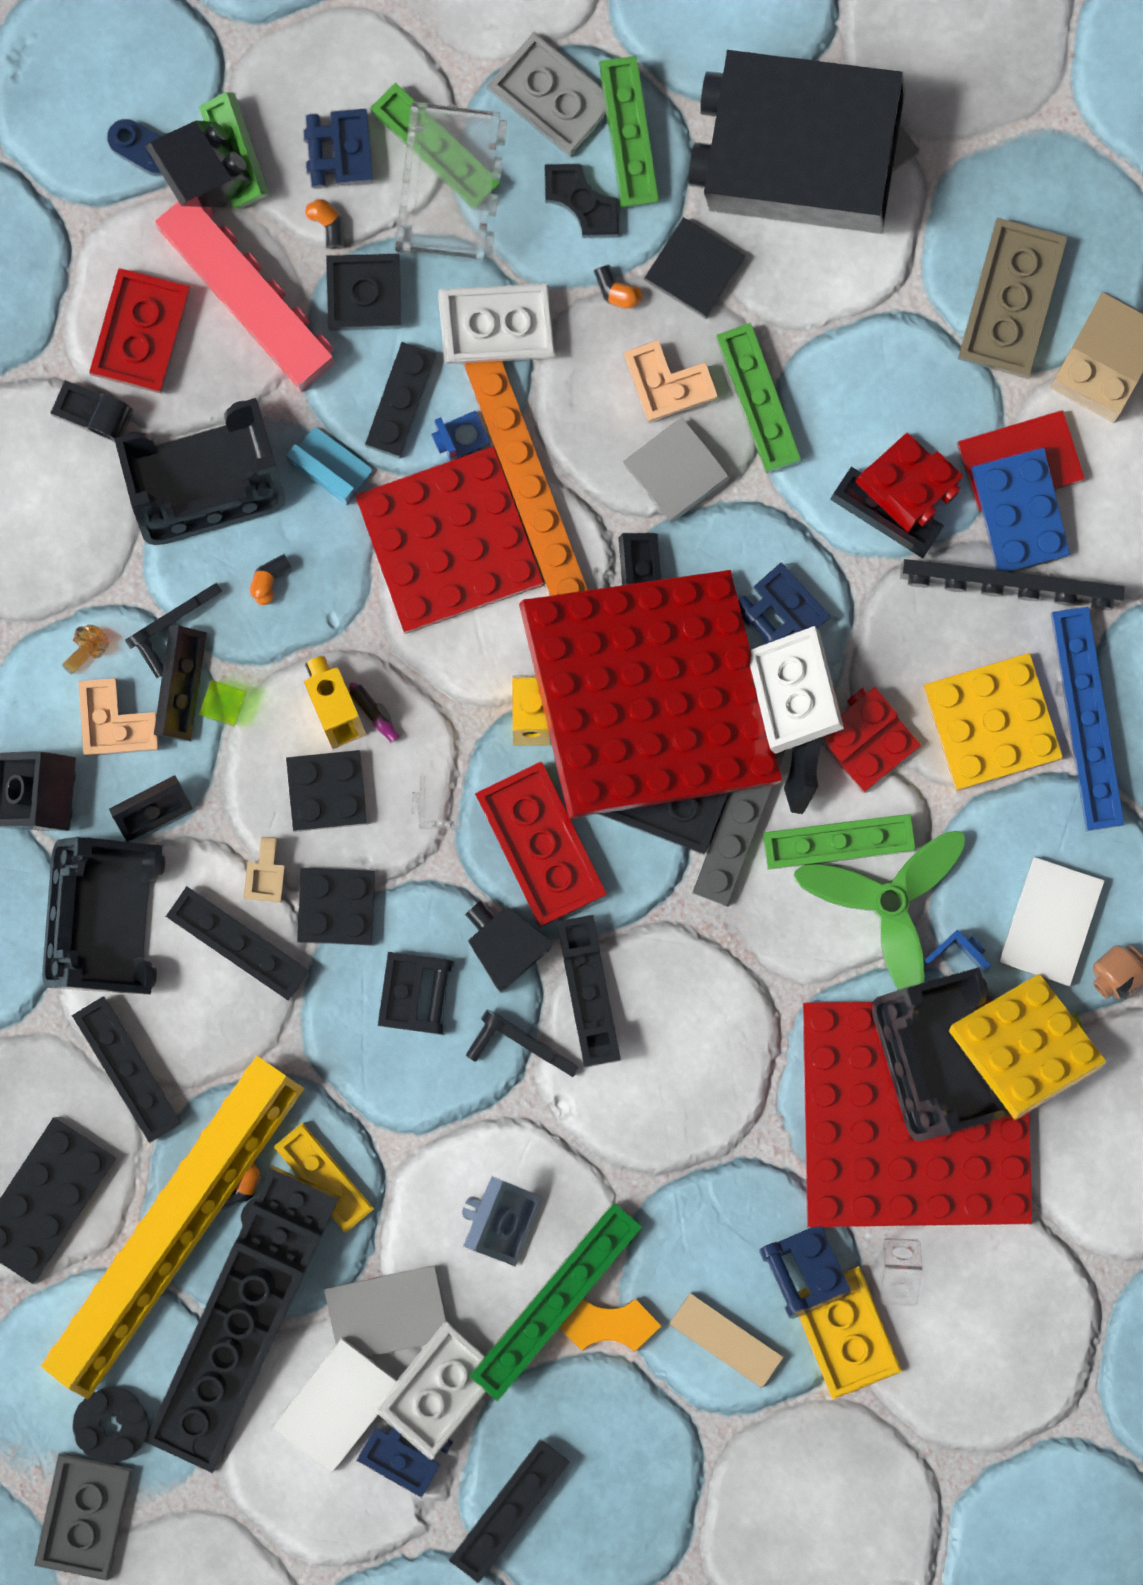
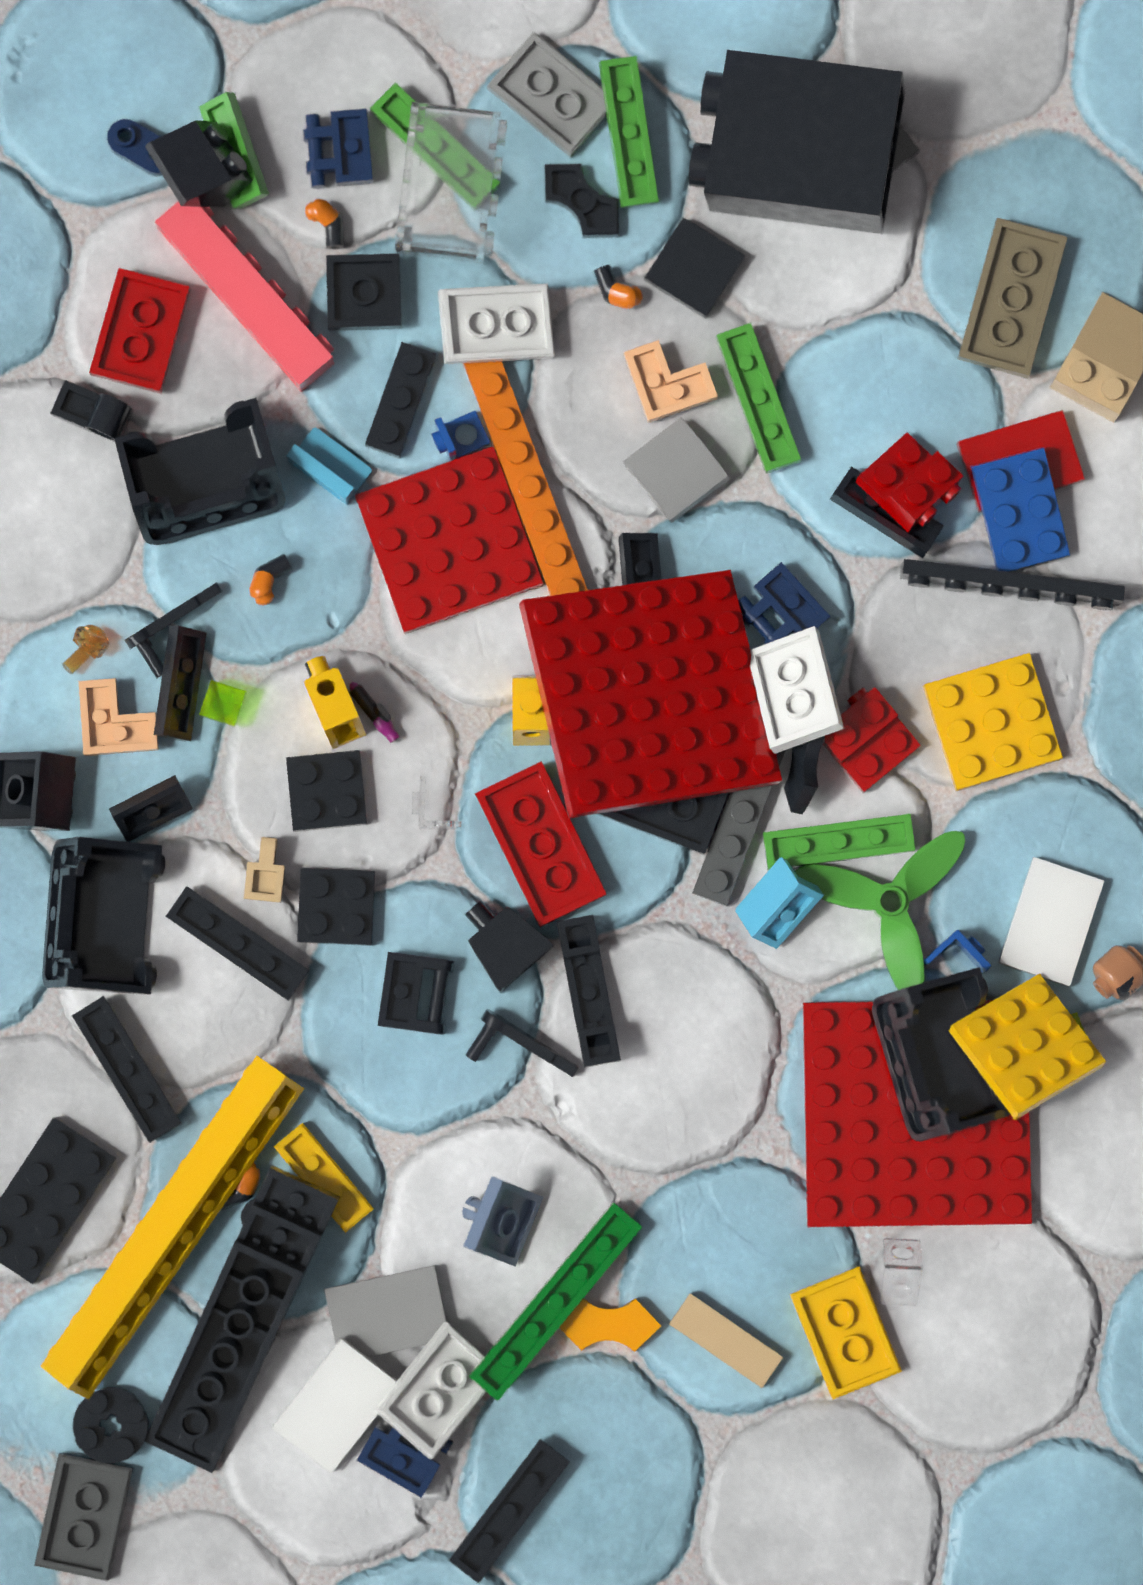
(777, 904): none -> medium azure panel
(816, 1266): dark blue plate -> none
(1087, 719): blue plate -> none

